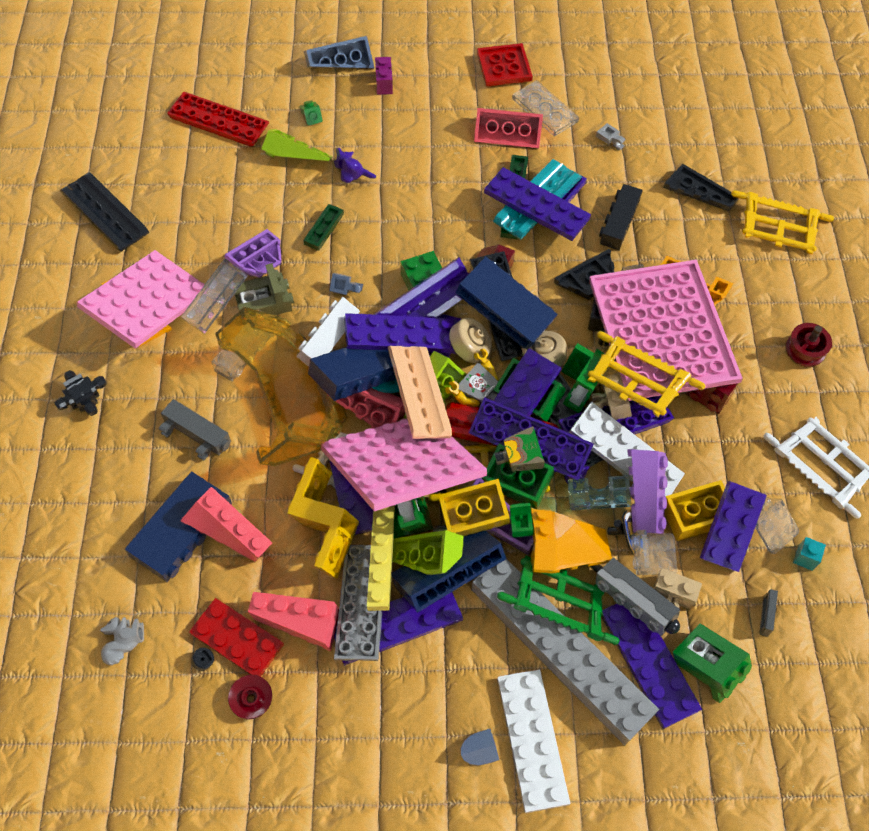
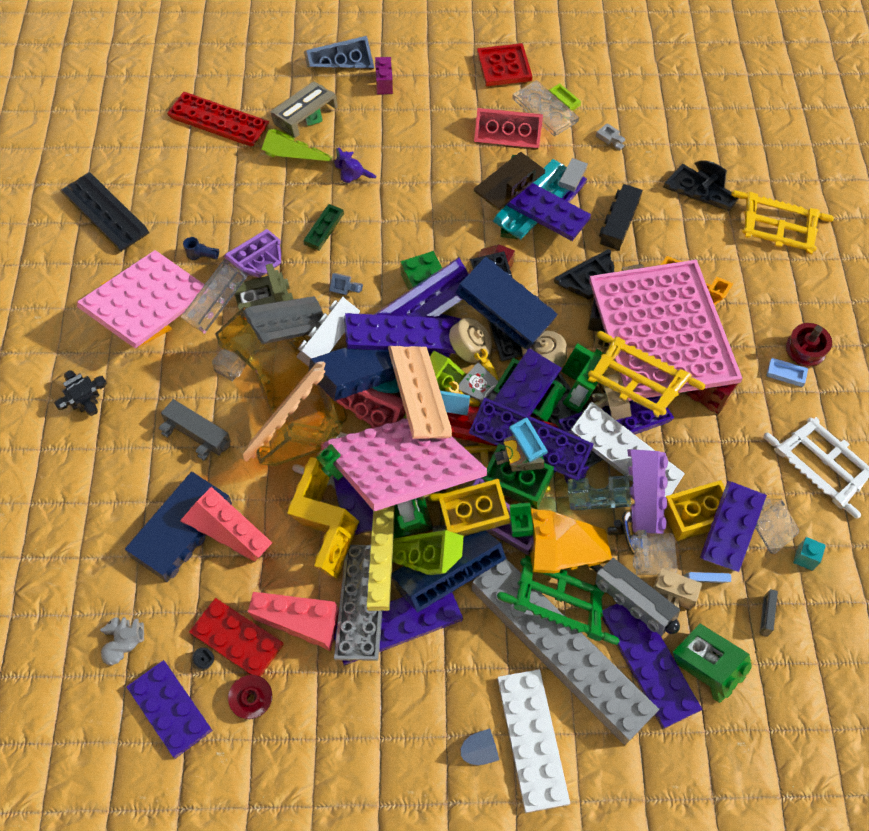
(169, 709): none -> dark purple plate
(196, 250): none -> dark blue pin
(284, 319): none -> dark grey plate
(288, 406): none -> light nougat plate
(300, 106): none -> dark tan panel
(327, 458): none -> green bracket
(456, 402): none -> medium azure tile
(509, 180): none -> dark brown bracket
(528, 440): none -> medium azure tile
(565, 97): none -> lime tile
(573, 174): none -> light grey tile
(709, 577): none -> light blue tile
(710, 173): none -> black shield
(787, 372): none -> light blue tile

